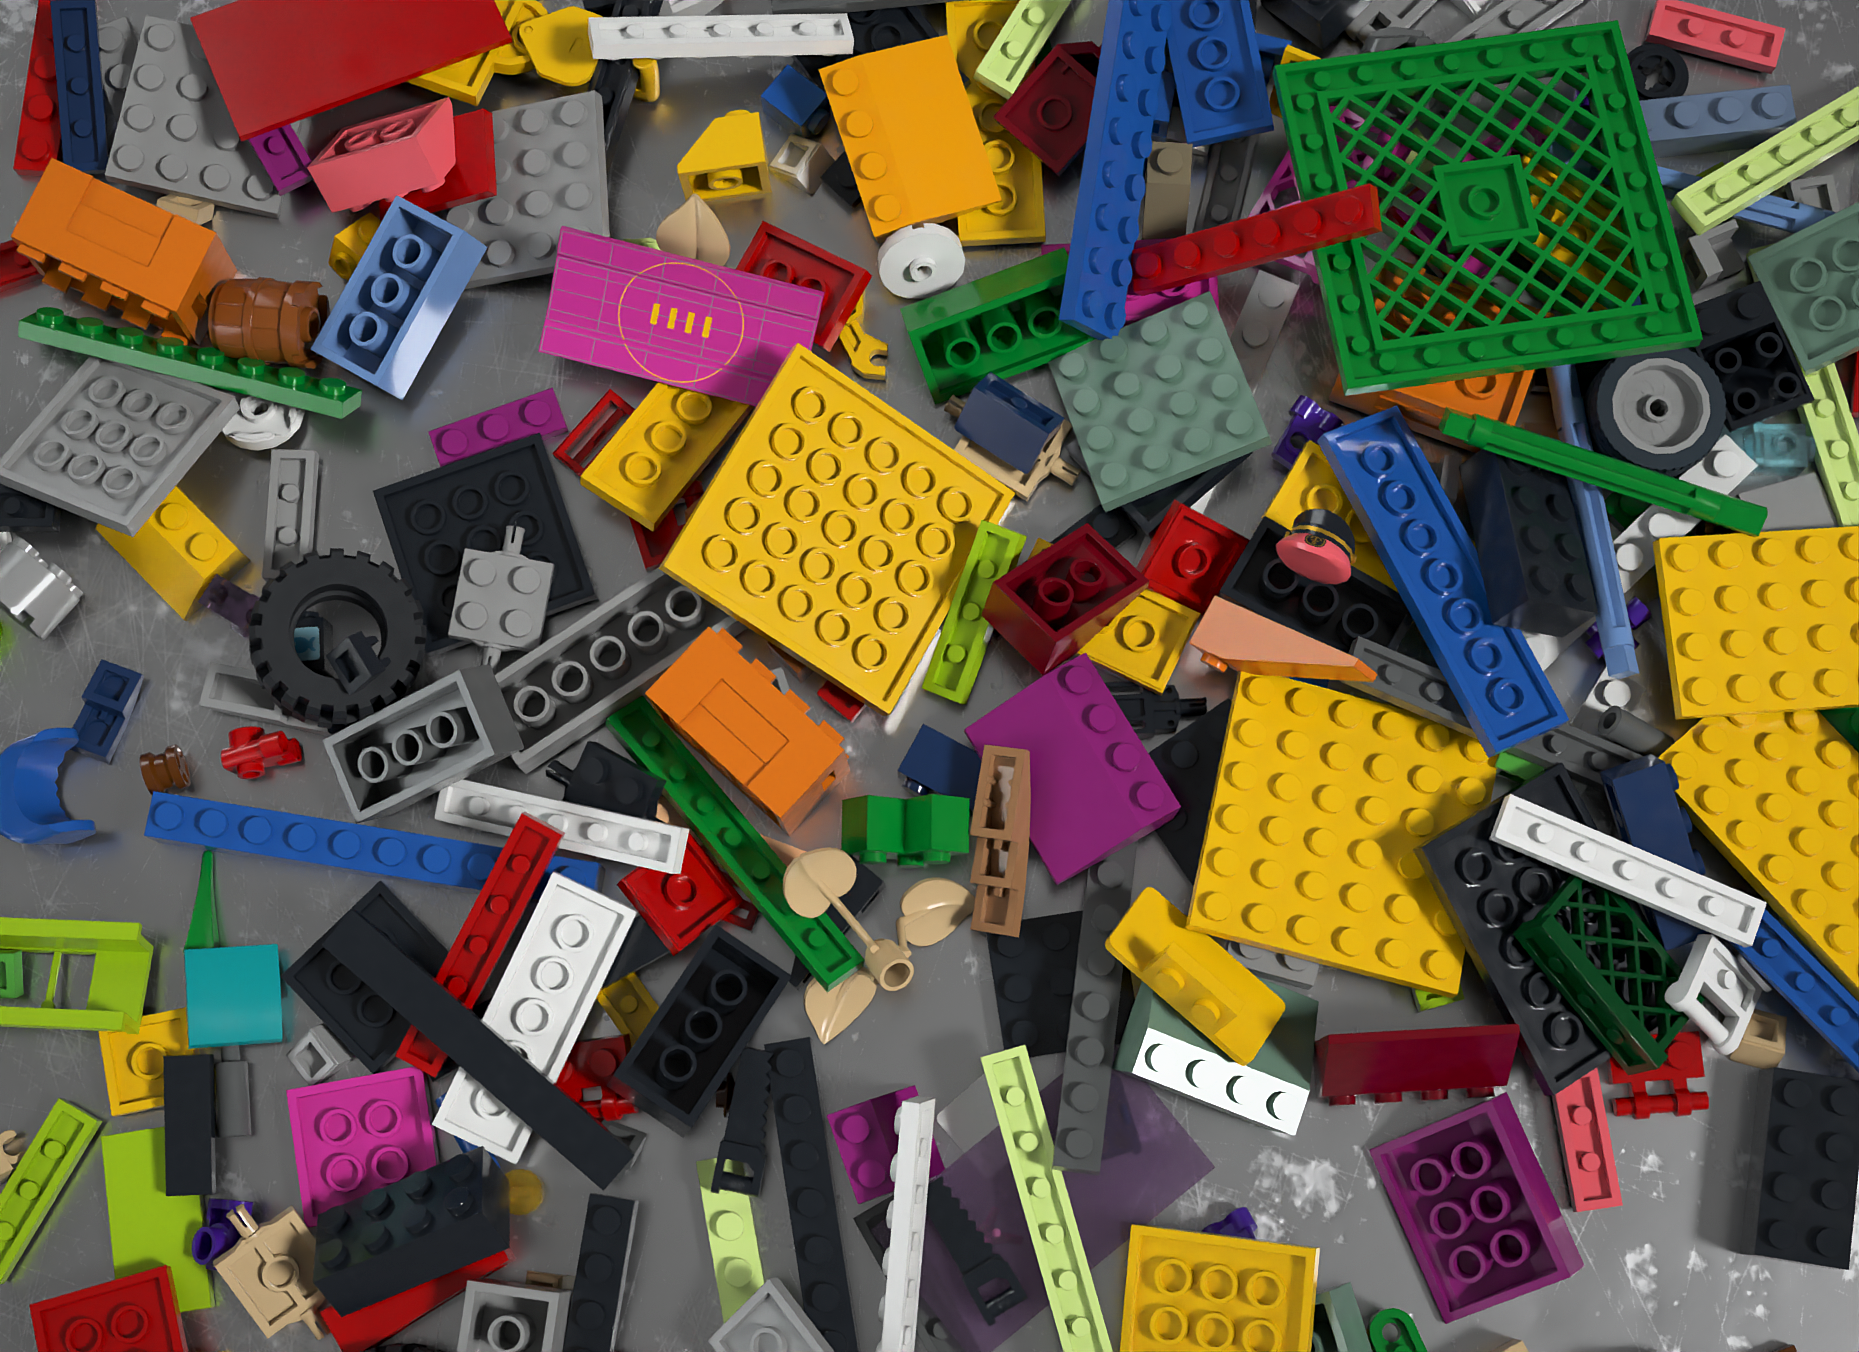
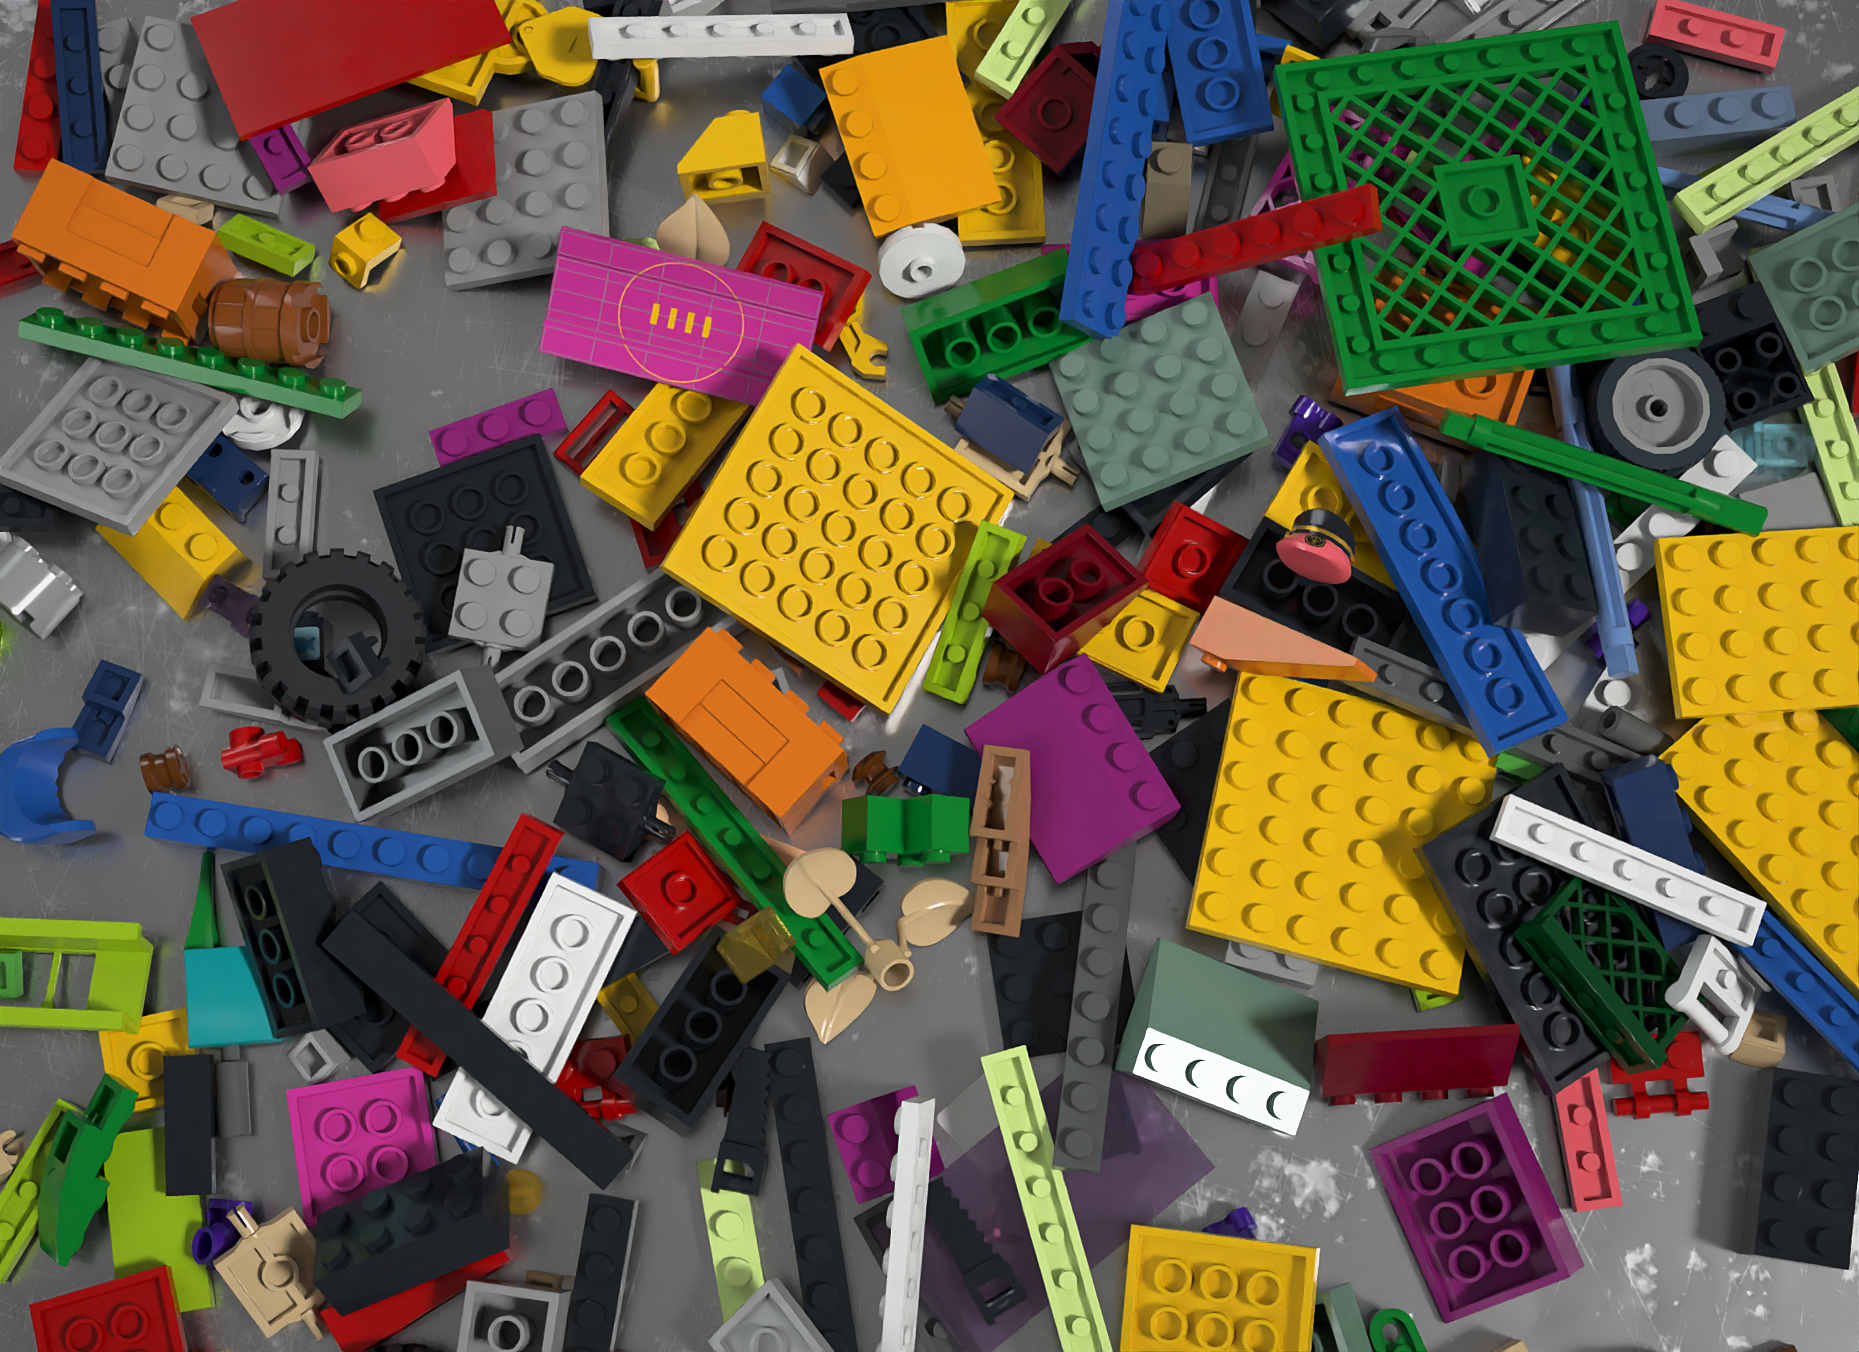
(71, 1179): none -> green slope
(226, 476): none -> dark blue piece
(266, 245): none -> lime plate
(283, 923): none -> black slope
(399, 297): medium blue brick -> none
(585, 827): white plate -> none
(756, 944): none -> clear yellow panel
(875, 773): none -> reddish brown wheel
(1004, 667): none -> reddish brown wheel
(1195, 976): yellow bracket -> none

